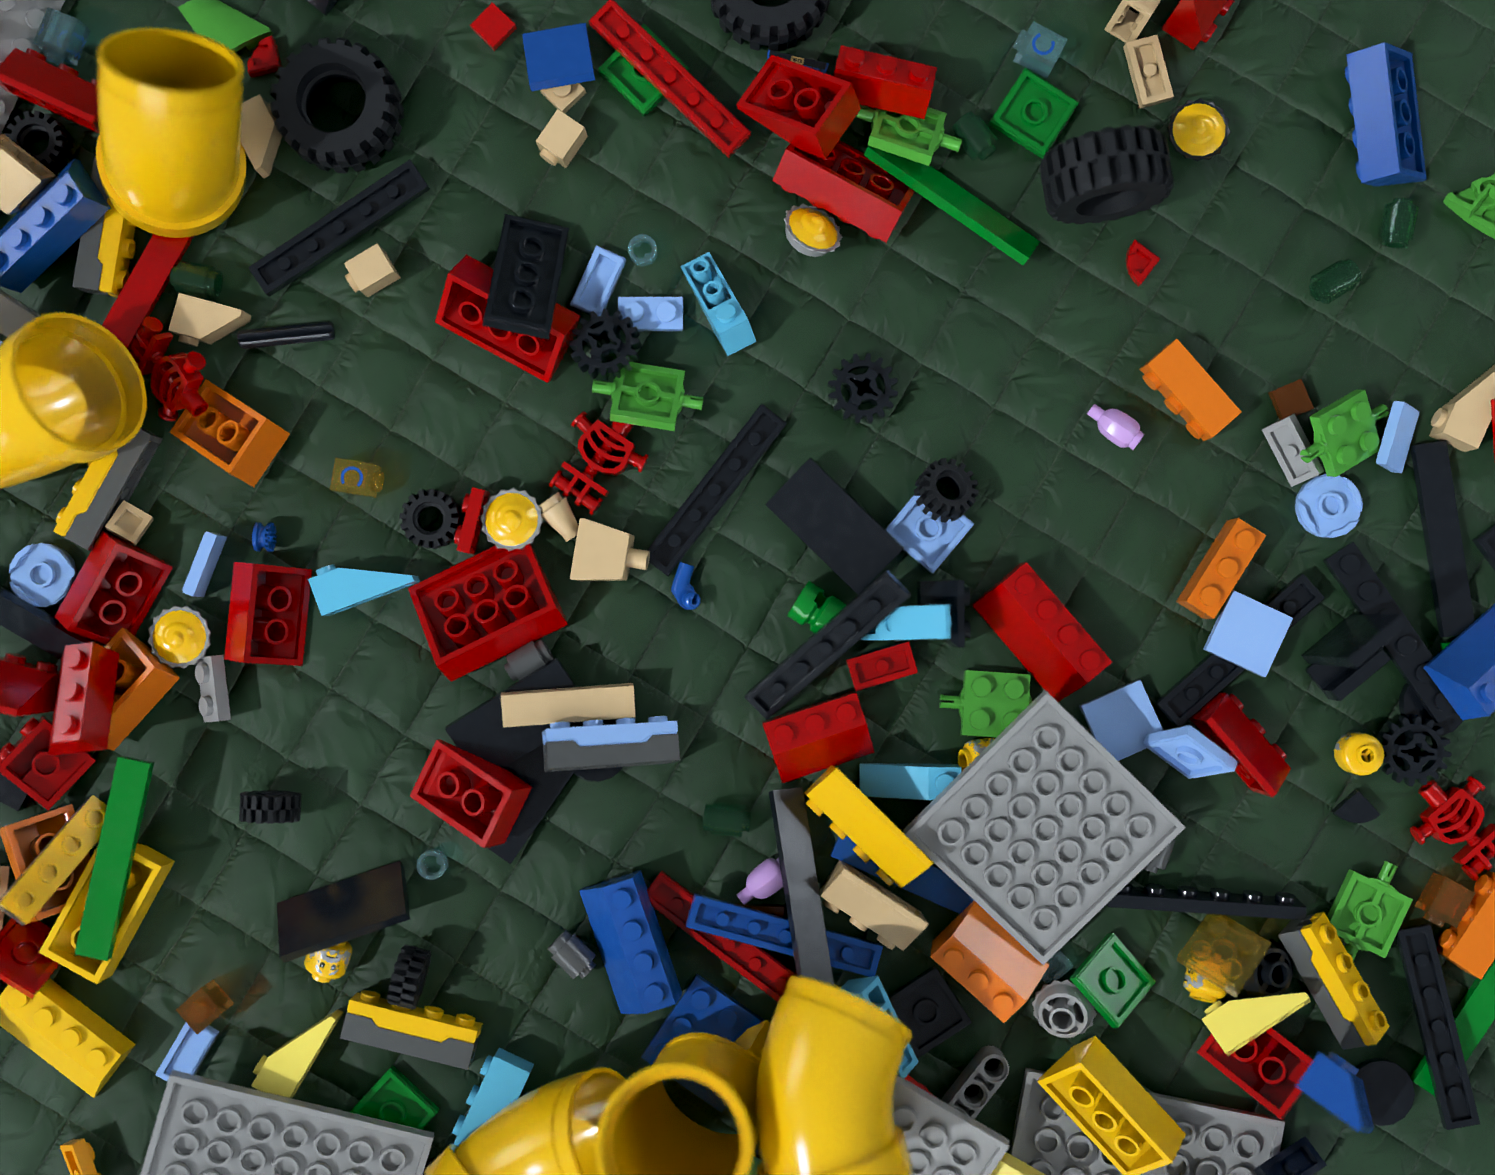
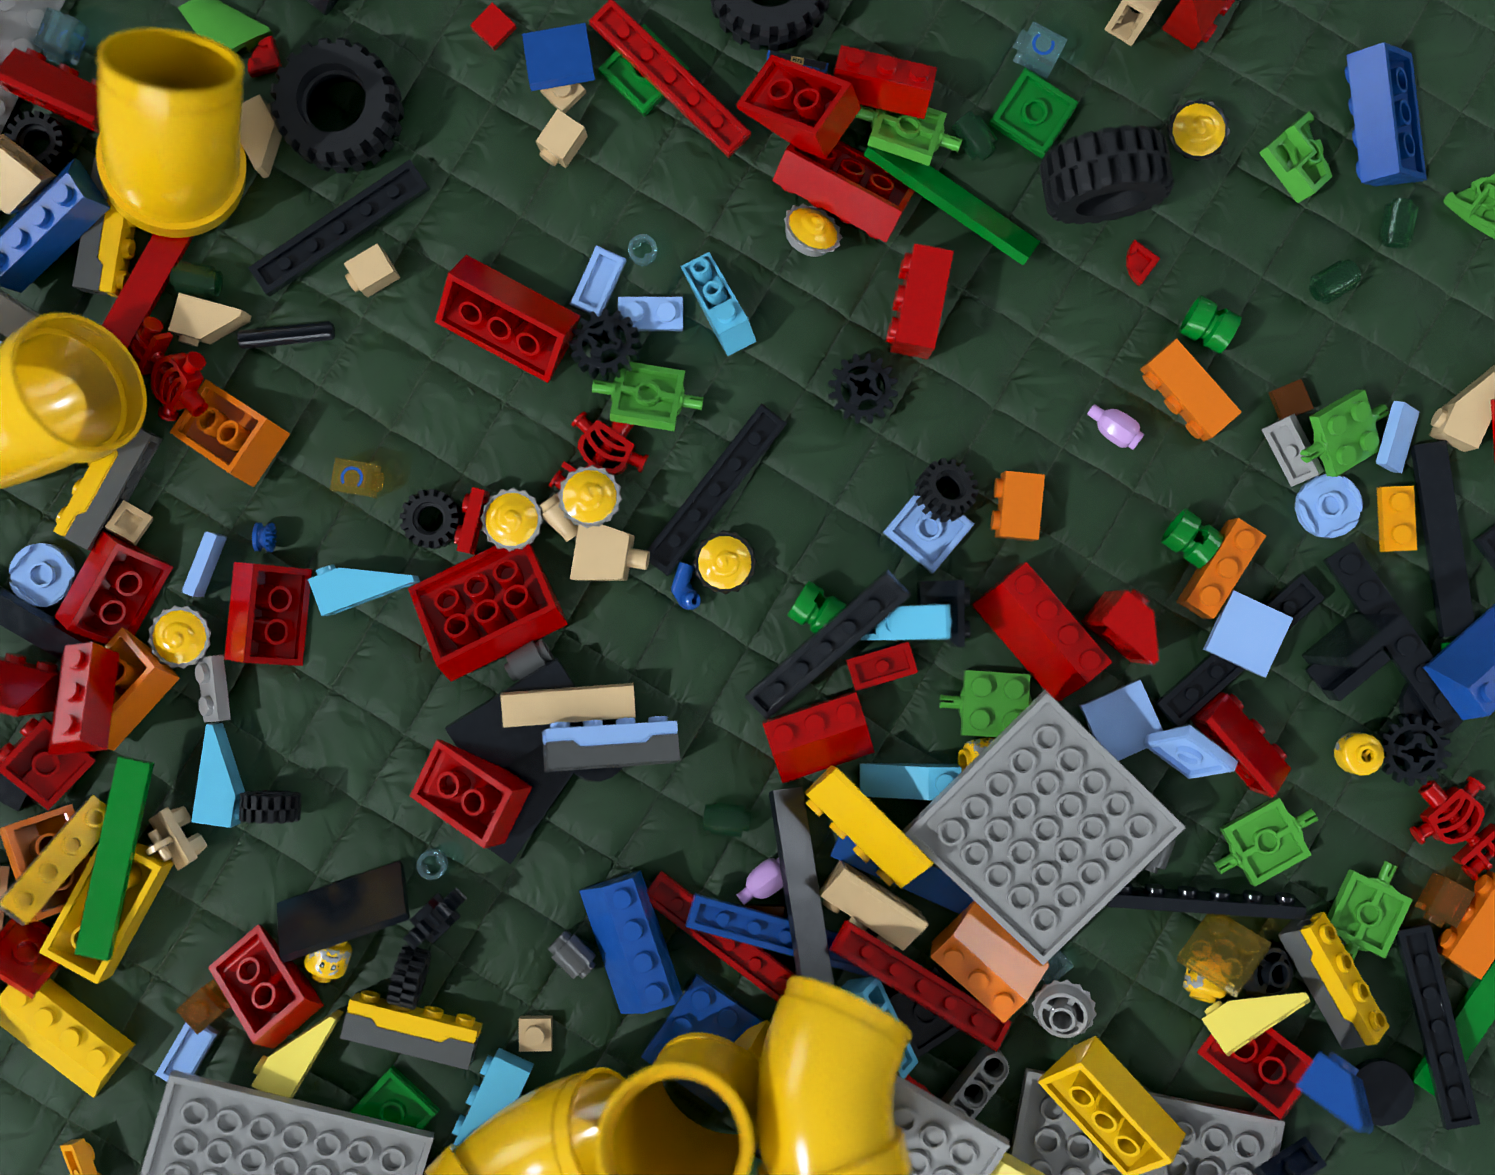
(171, 841): none -> tan hips
(218, 781): none -> medium azure slope
(263, 990): none -> red slope
(435, 918): none -> black gear
(526, 277): black tile -> none
(535, 1033): none -> tan plate
(589, 496): none -> yellow piece
(724, 562): none -> yellow piece
(834, 525): black tile -> none
(919, 301): none -> red brick
(919, 985): none -> red tile
(1018, 505): none -> orange brick
(1112, 980): green tile -> none
(1125, 625): none -> red slope
(1148, 71): tan plate -> none
(1187, 529): none -> green wheel
(1210, 324): none -> green wheel
(1265, 841): none -> bright green plate
(1298, 159): none -> bright green slope
(1355, 809): black tile -> none
(1396, 518): none -> light orange plate

